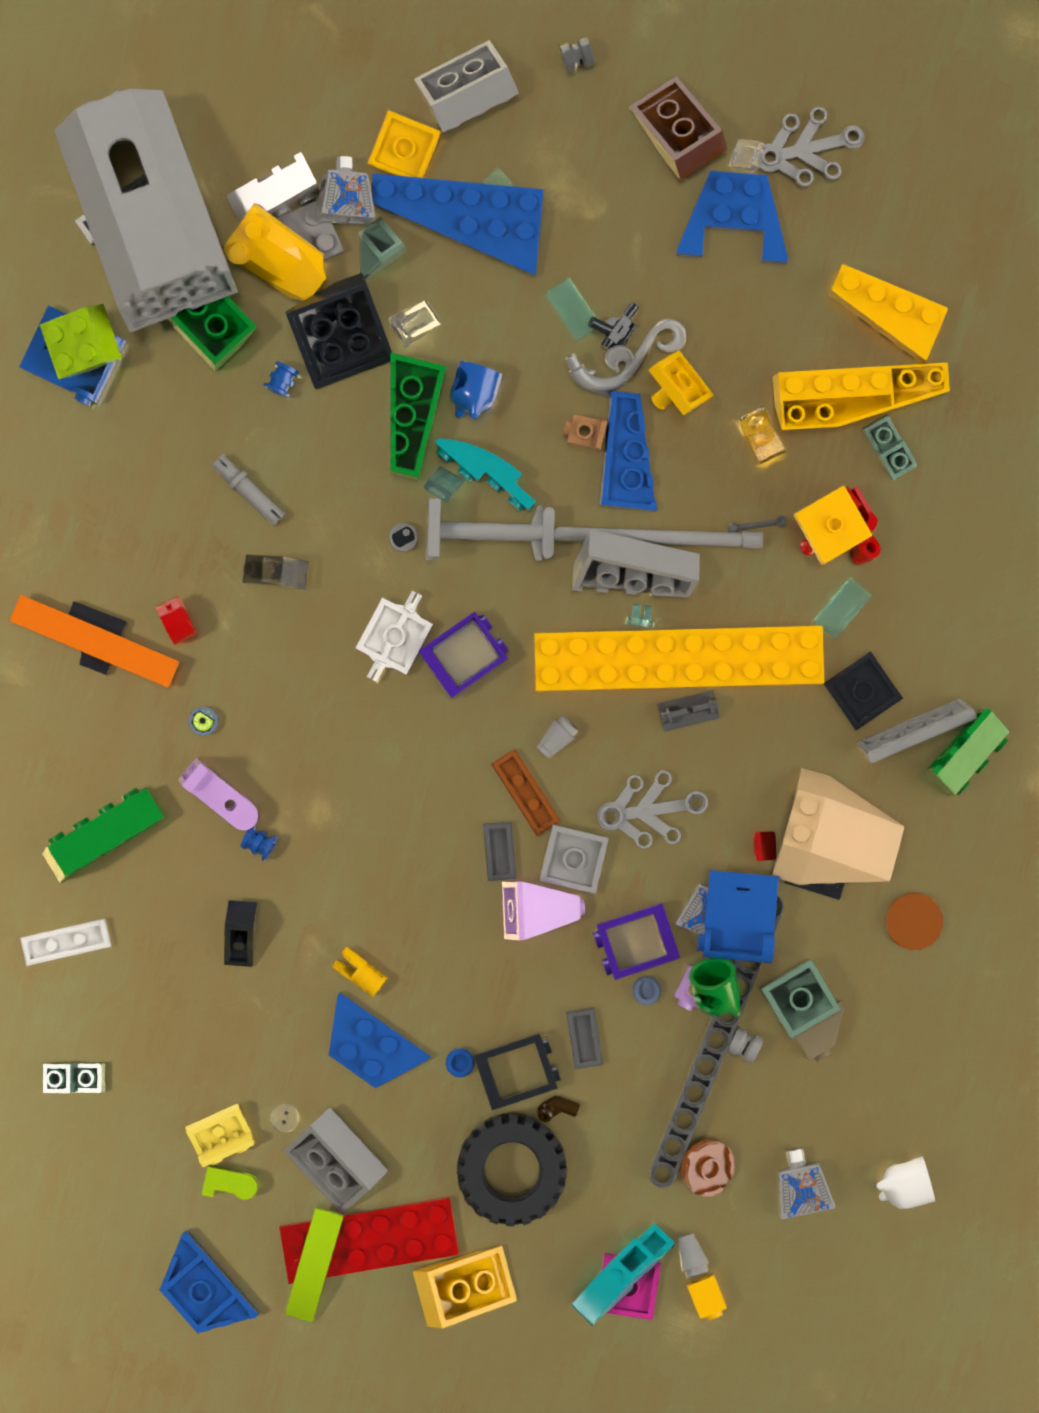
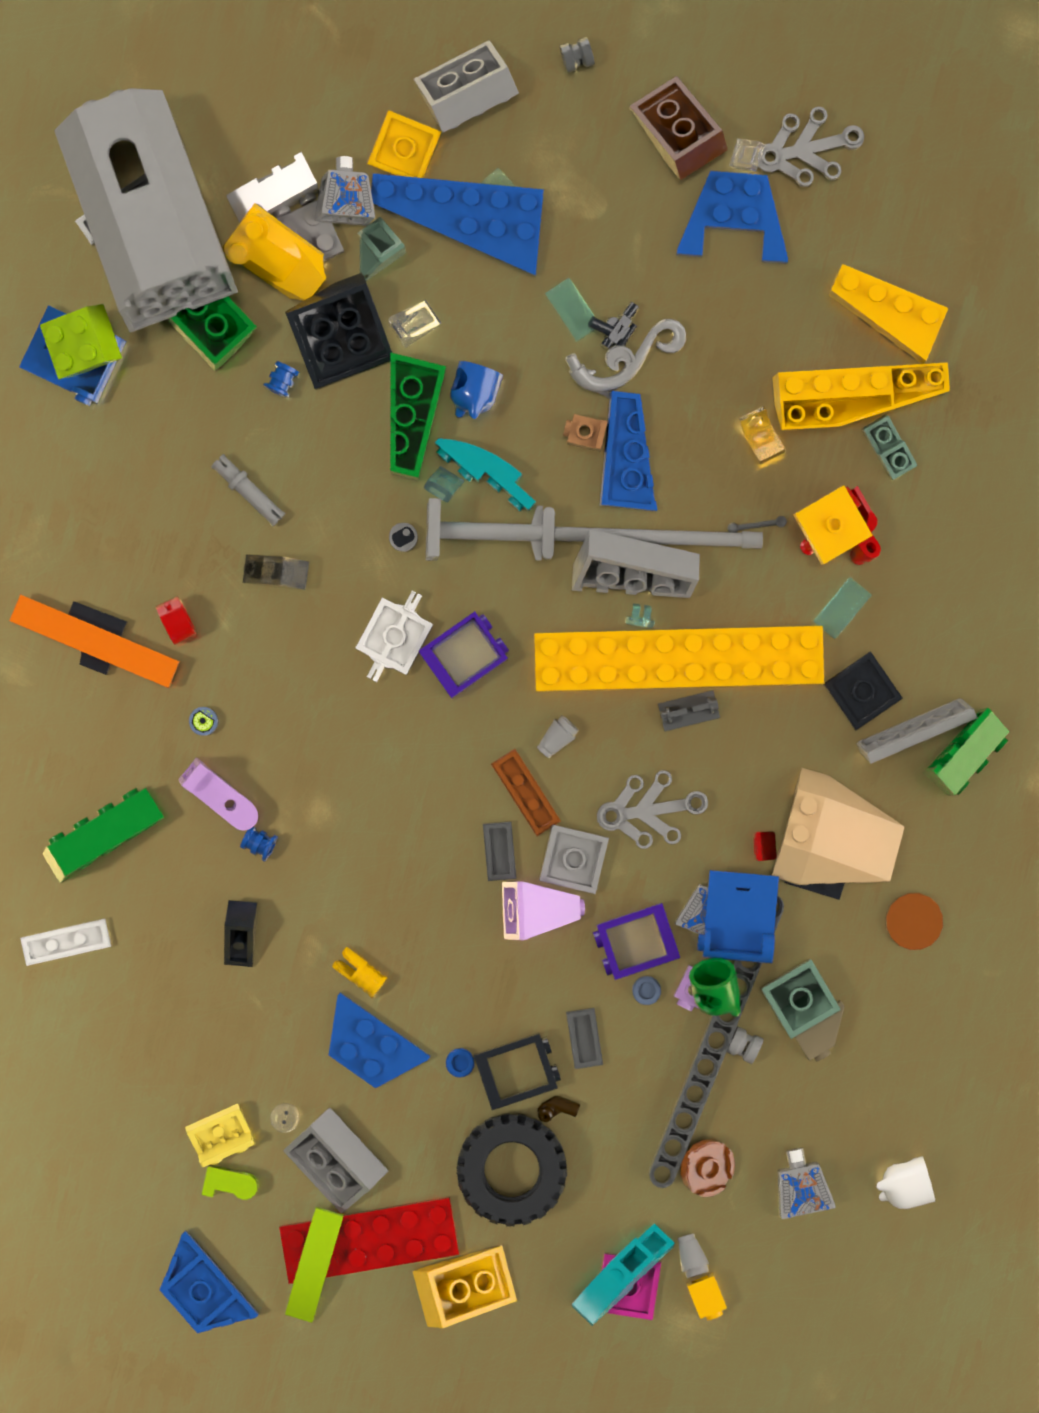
(74, 1078): slope -> none
(679, 384): yellow tile -> none

